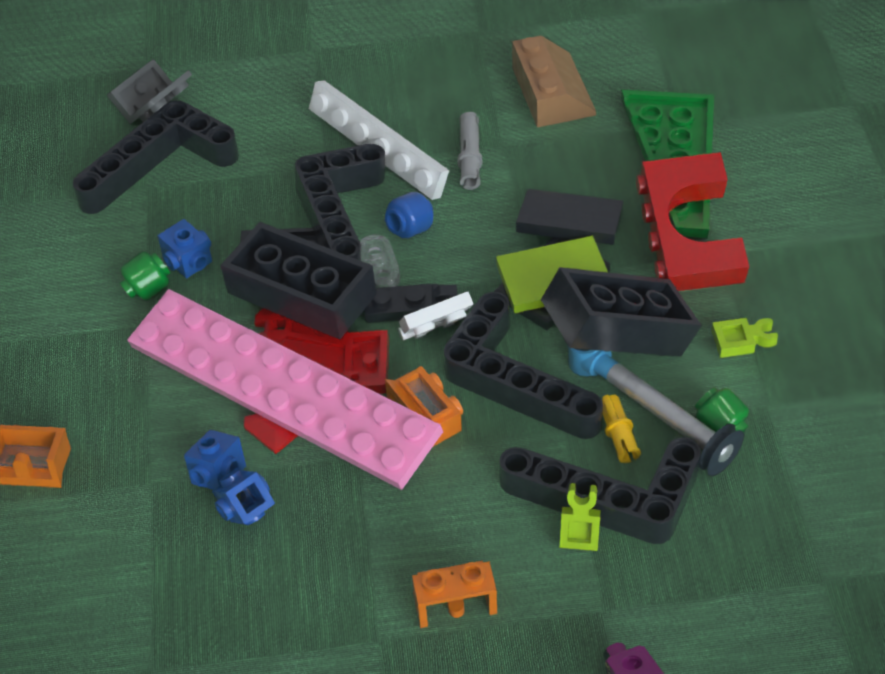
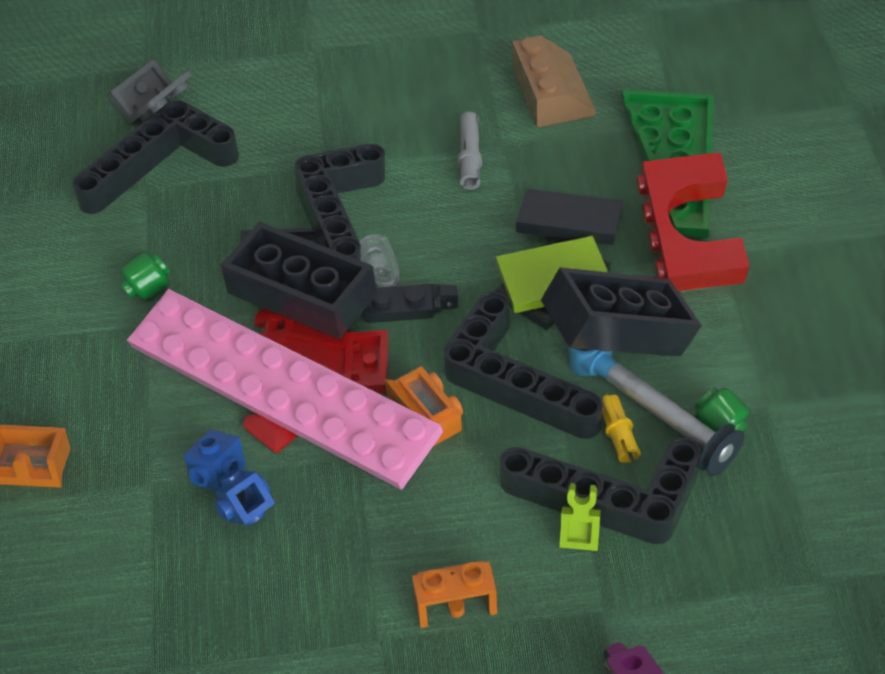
(185, 248): blue brick -> none
(364, 128): white plate -> none
(409, 215): blue head -> none
(434, 316): white plate -> none
(740, 338): lime plate -> none

